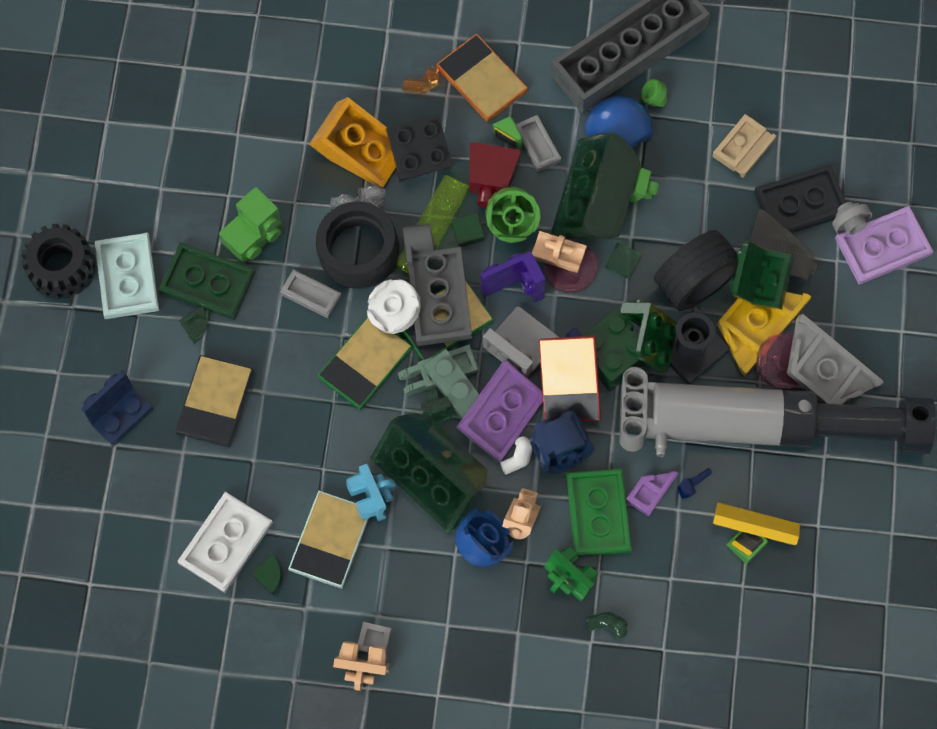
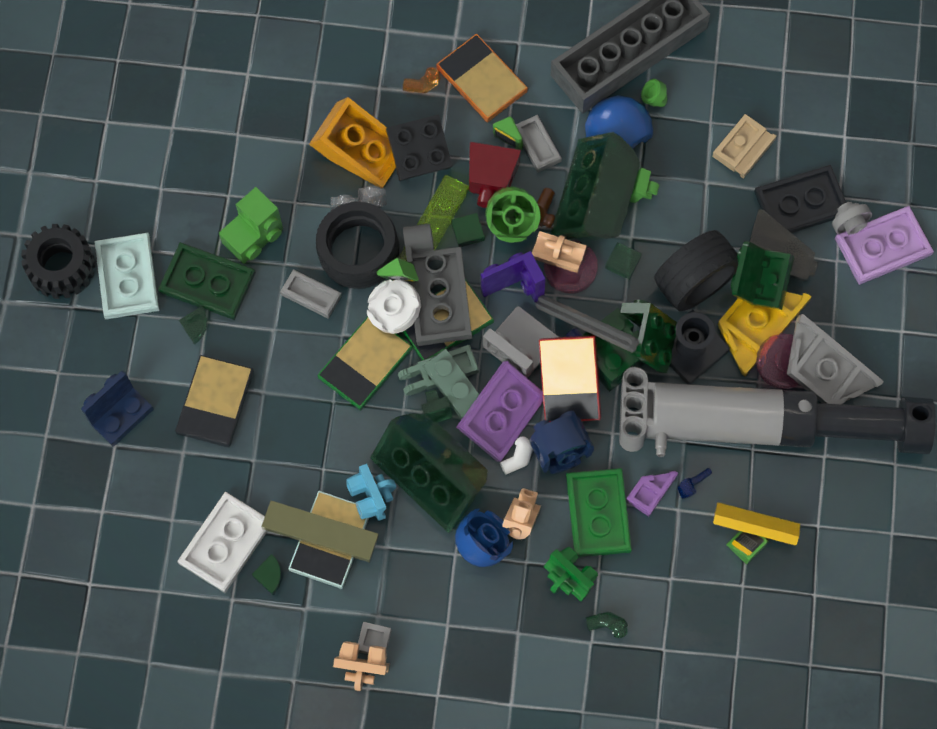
(320, 531): none -> olive tile
(397, 270): none -> bright green slope
(544, 203): none -> reddish brown arm
(587, 323): none -> dark grey axle

